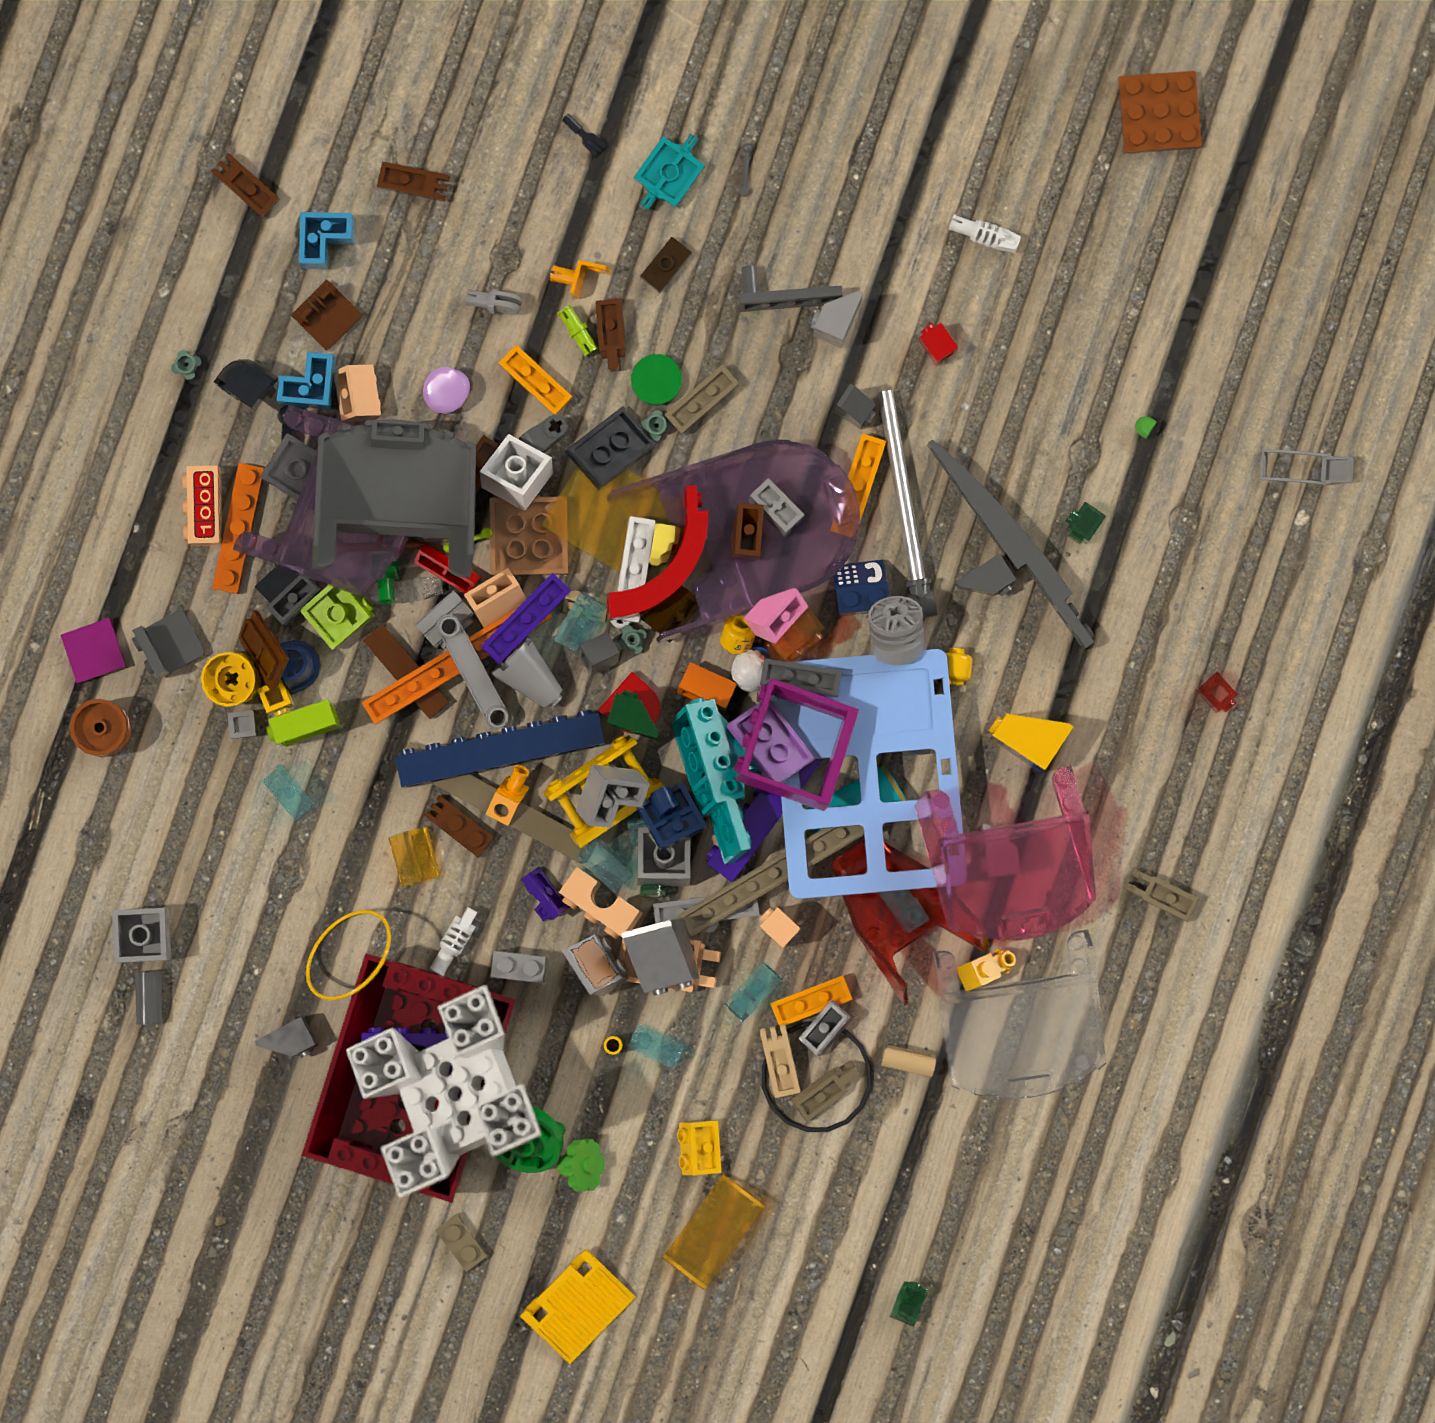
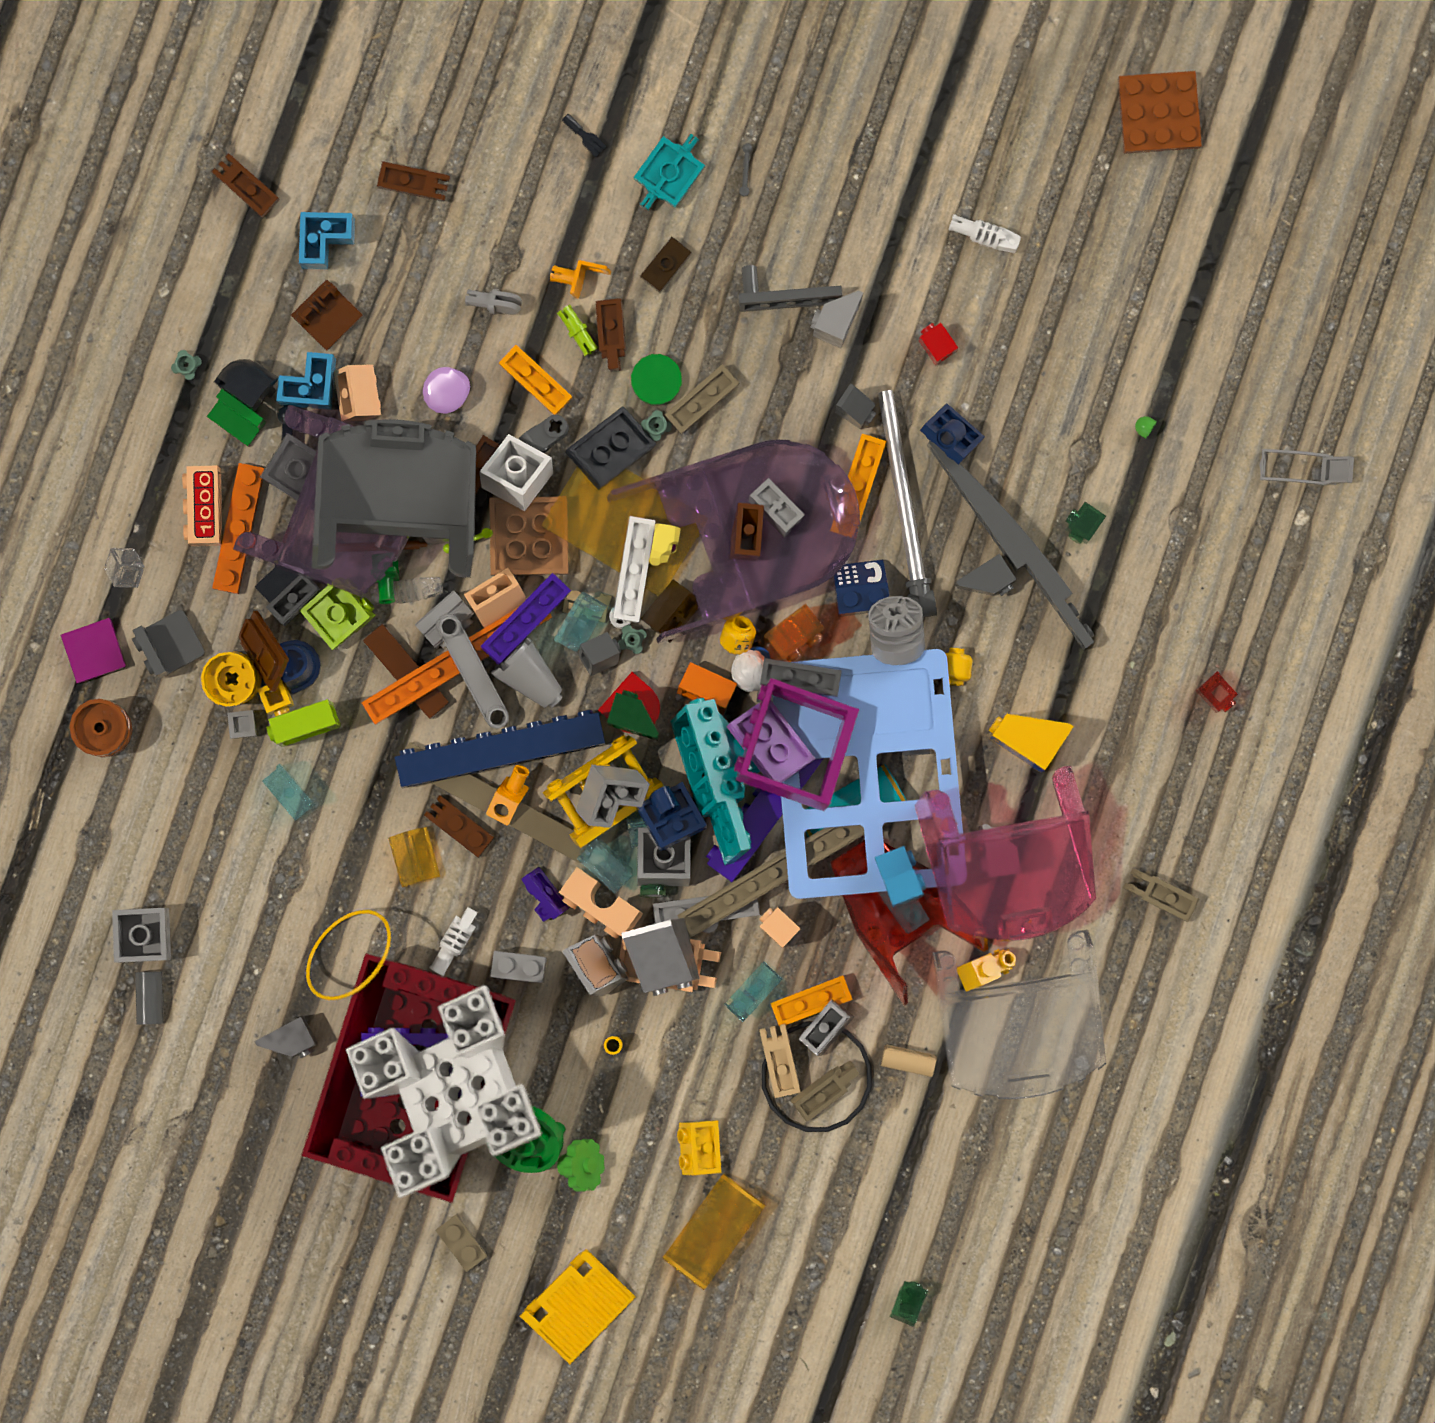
(124, 567): none -> clear panel
(236, 418): none -> green panel
(442, 560): red piece -> none
(647, 596): red arch -> none
(656, 1046): clear light blue hinge -> none
(776, 614): bright pink slope -> none
(899, 876): none -> dark azure brick
(952, 433): none -> dark blue plate

